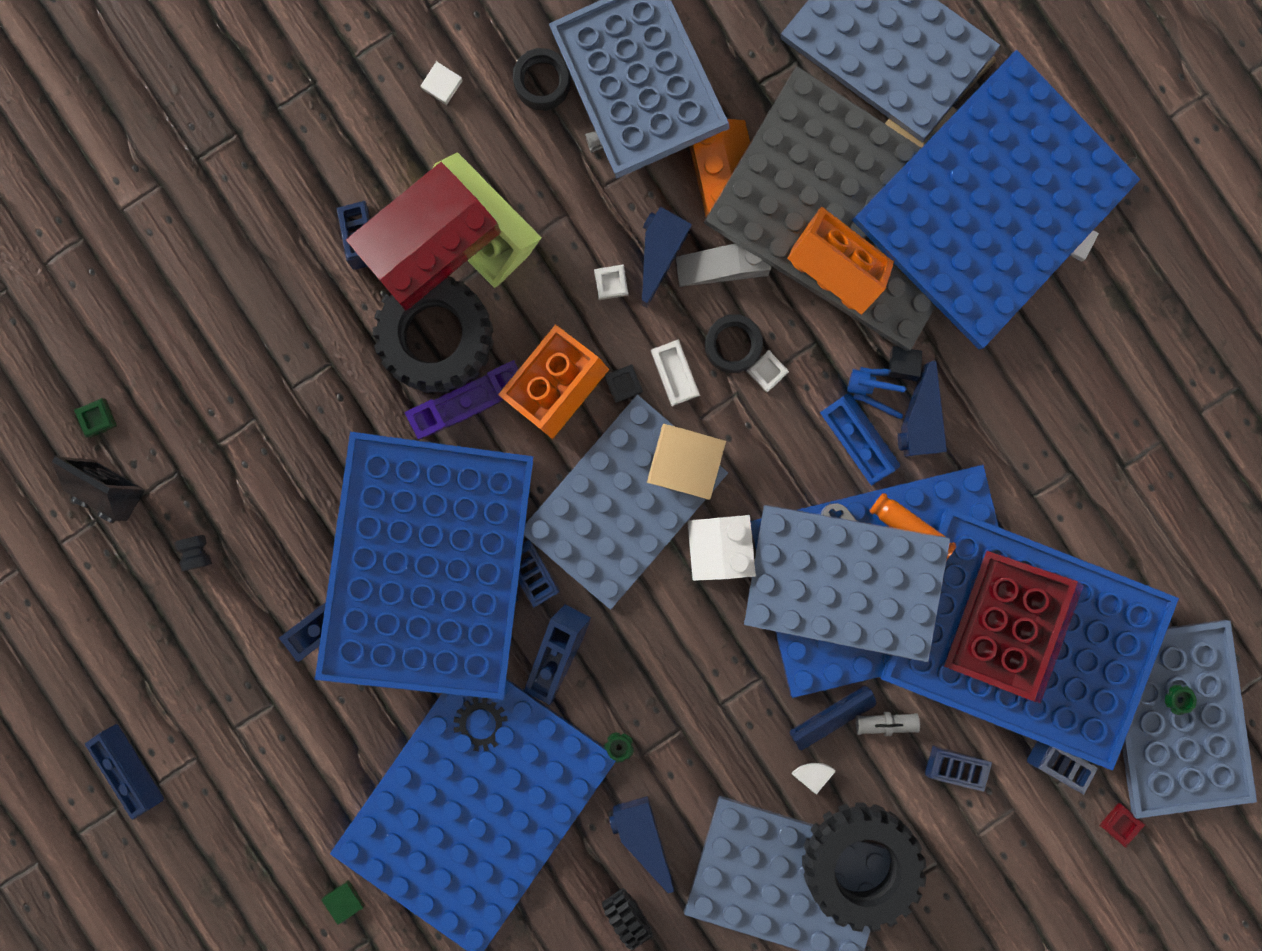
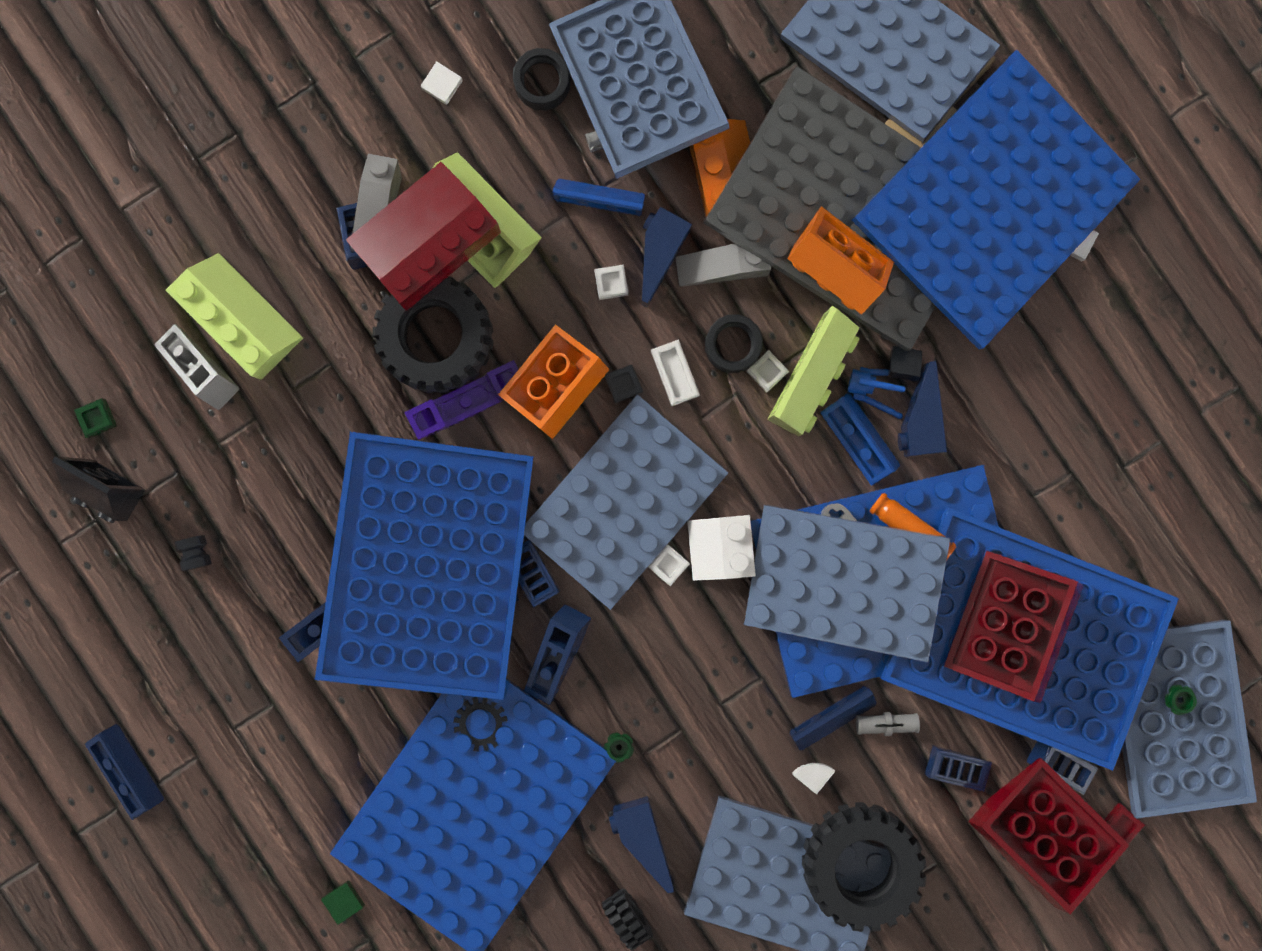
(196, 368): none -> light grey slope
(235, 315): none -> yellowish green slope
(377, 188): none -> light grey slope
(598, 197): none -> blue slope
(669, 565): none -> white tile
(686, 461): tan slope -> none
(814, 372): none -> yellowish green slope
(1049, 835): none -> dark red slope

